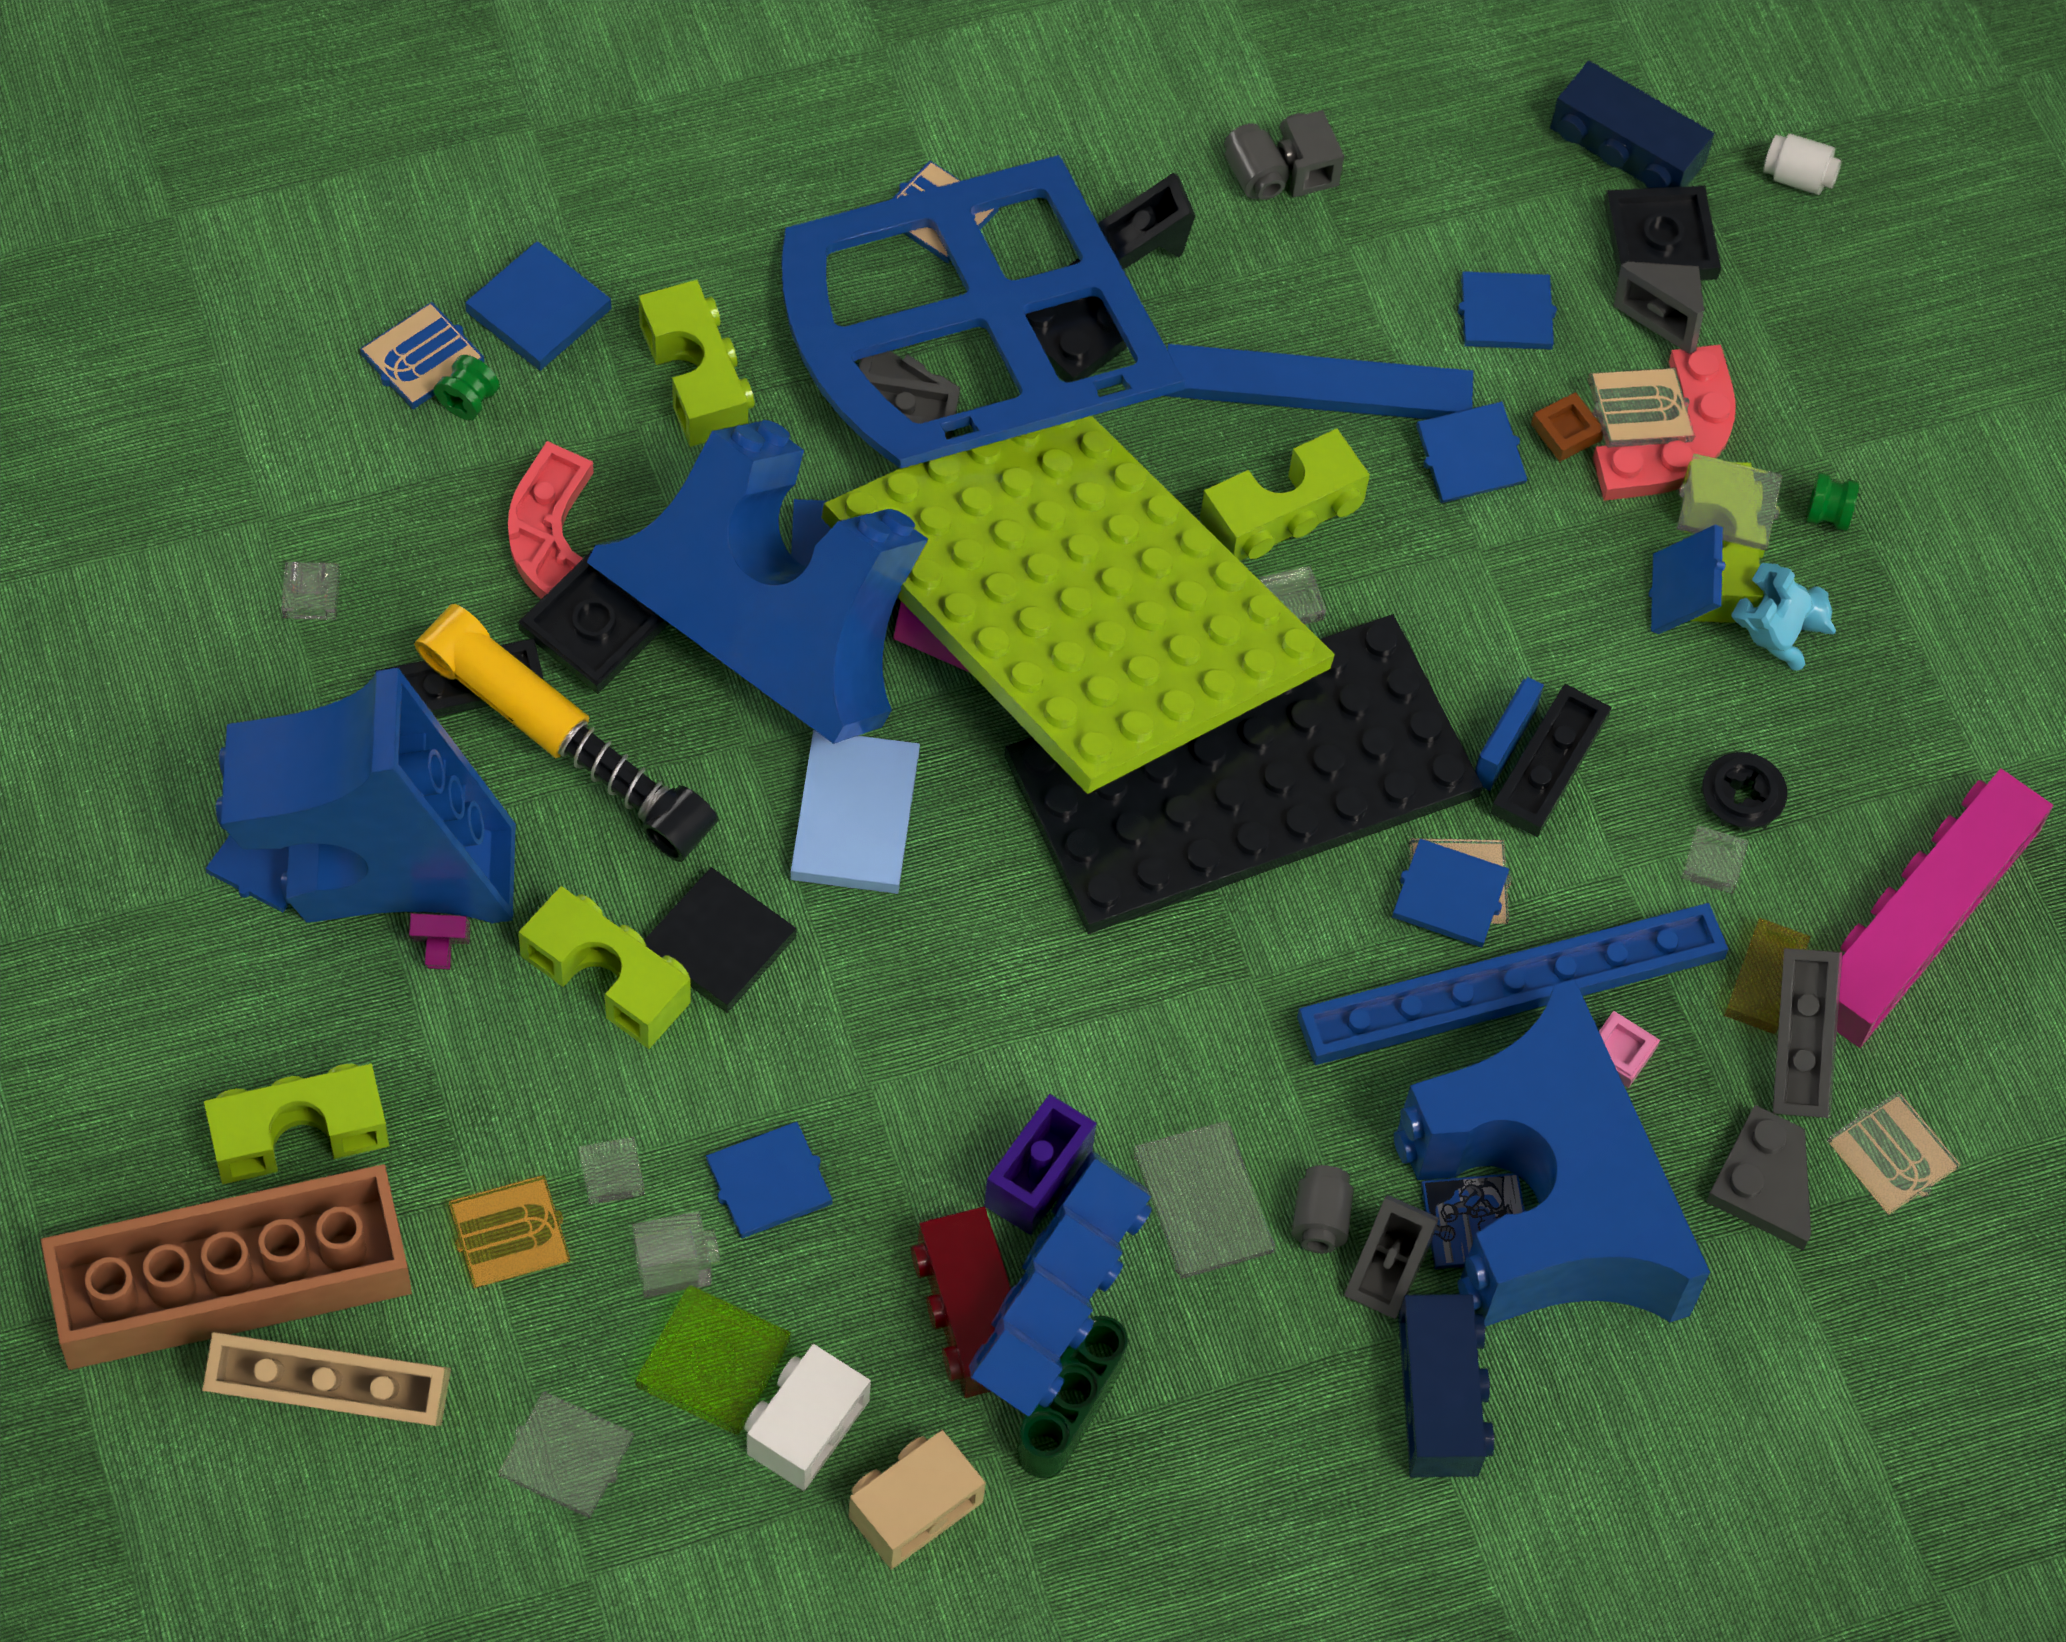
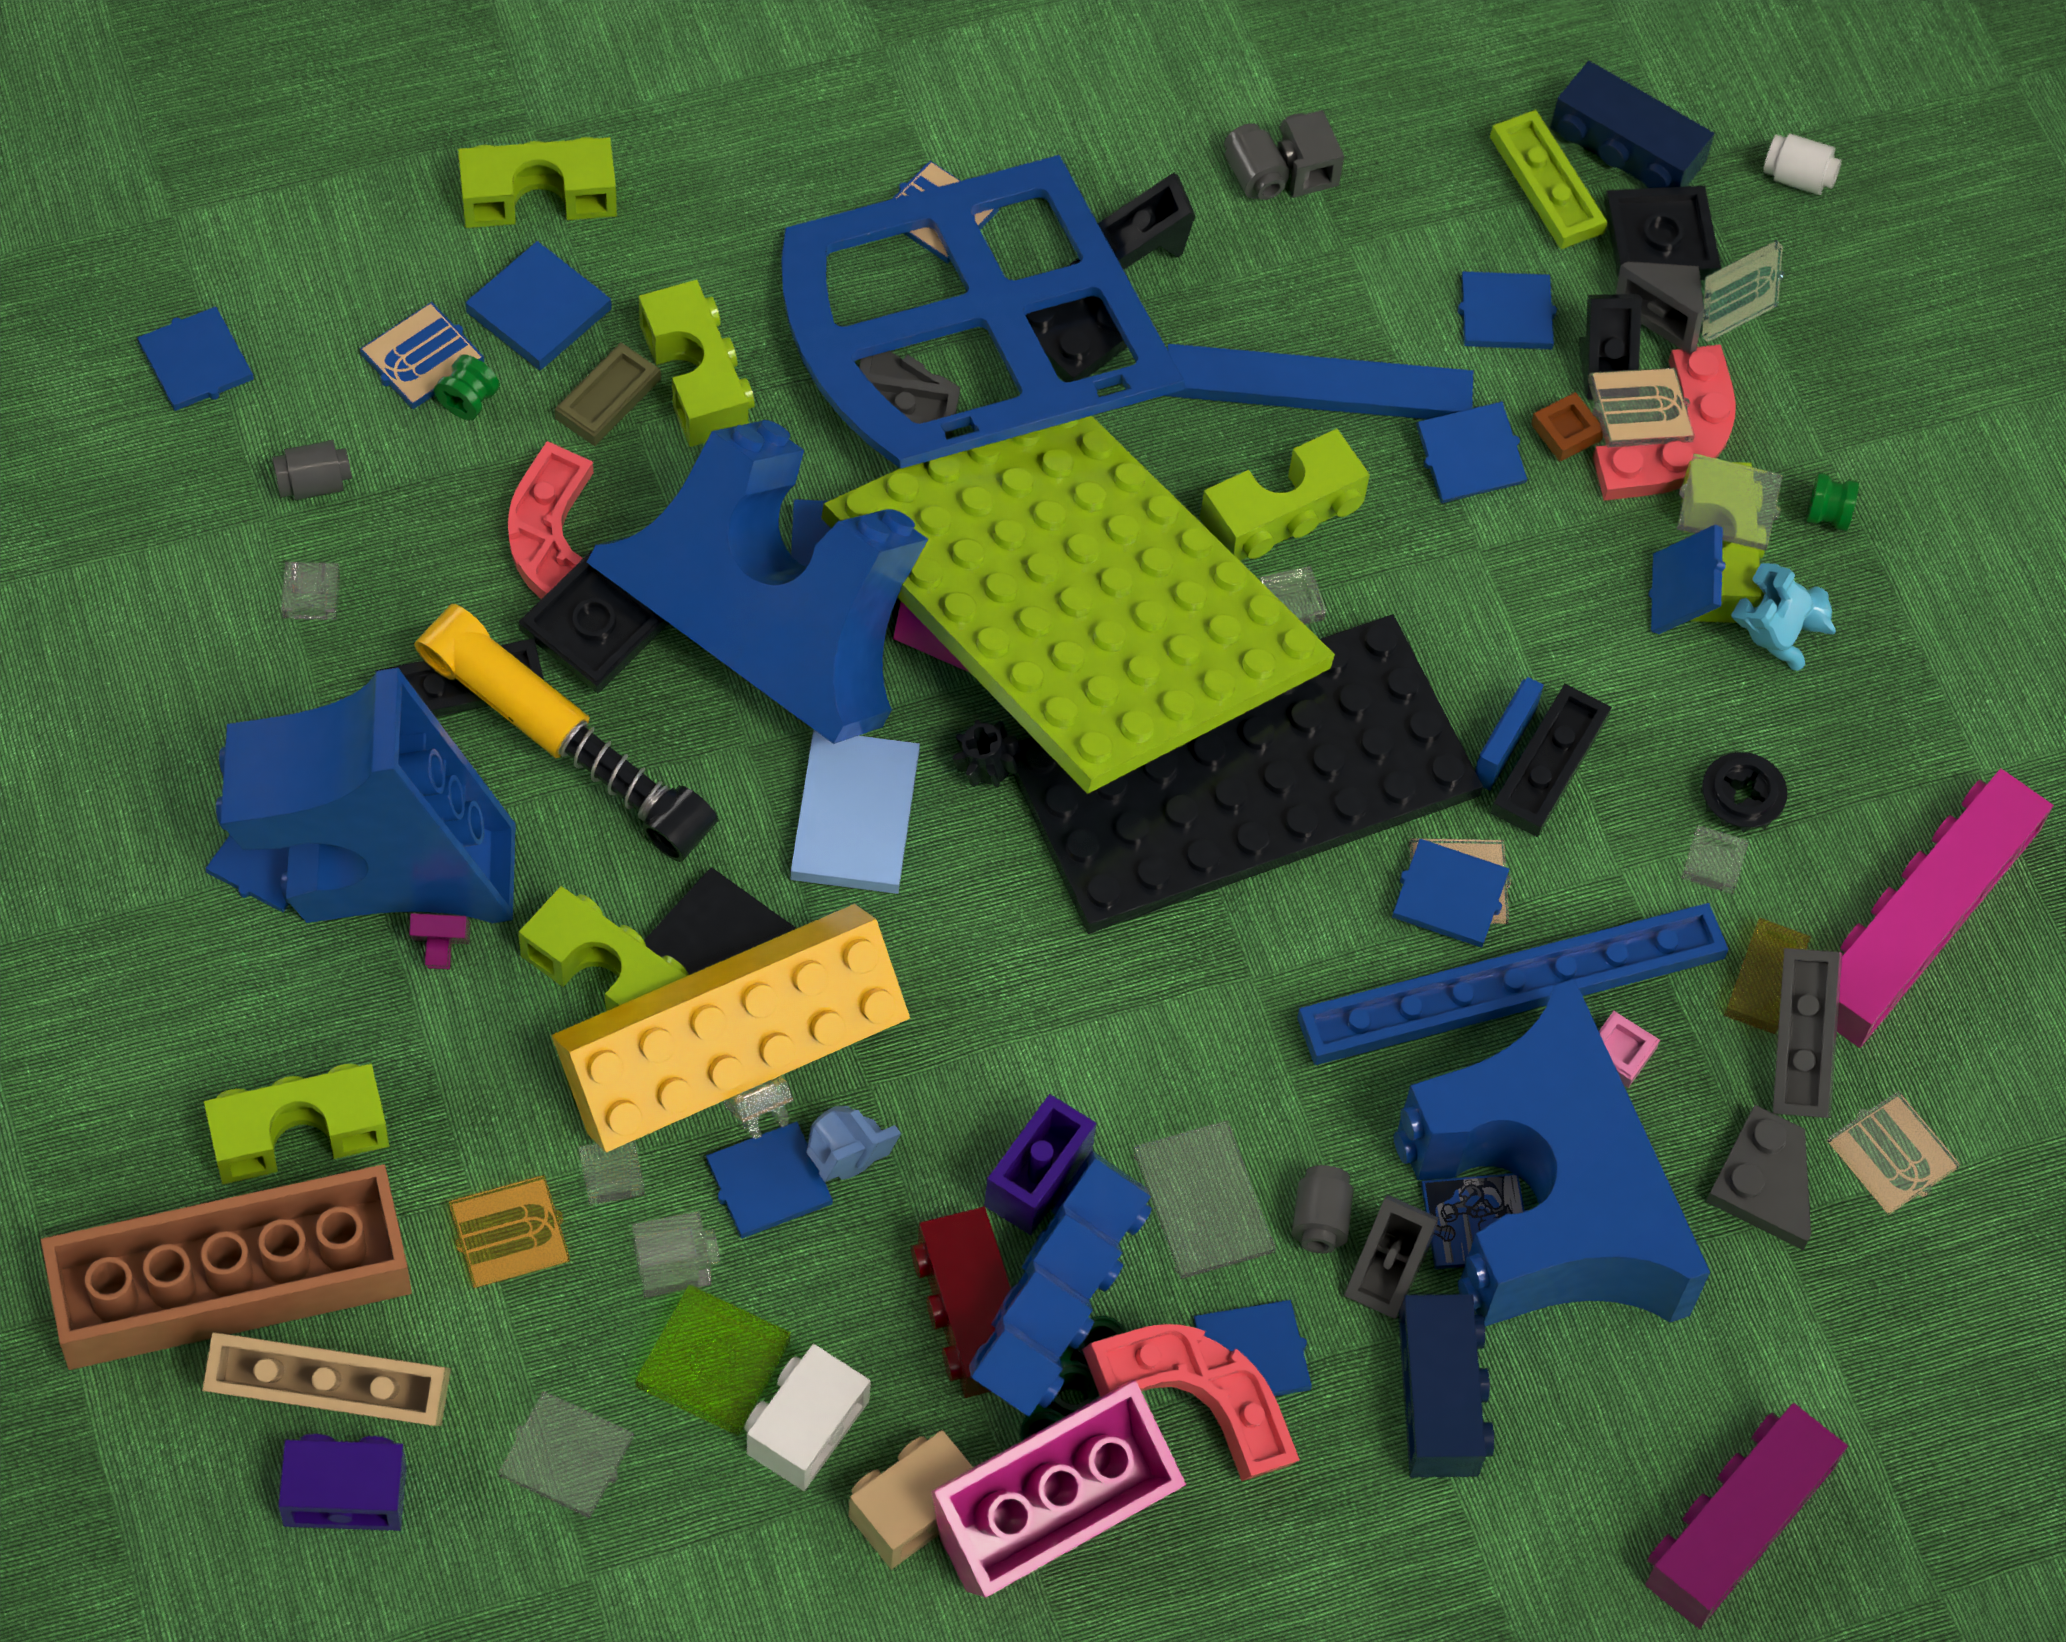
(195, 358): none -> blue piece
(311, 470): none -> dark grey brick
(343, 1483): none -> dark purple brick
(573, 169): none -> lime arch
(607, 394): none -> olive tile
(730, 1027): none -> yellow brick
(759, 1100): none -> clear tile
(847, 1142): none -> medium blue piece
(987, 753): none -> black gear
(1054, 1490): none -> dark pink slope
(1219, 1378): none -> coral plate
(1267, 1339): none -> blue piece
(1548, 179): none -> lime plate
(1611, 335): none -> black slope
(1742, 291): none -> clear light blue piece
(1744, 1515): none -> magenta brick

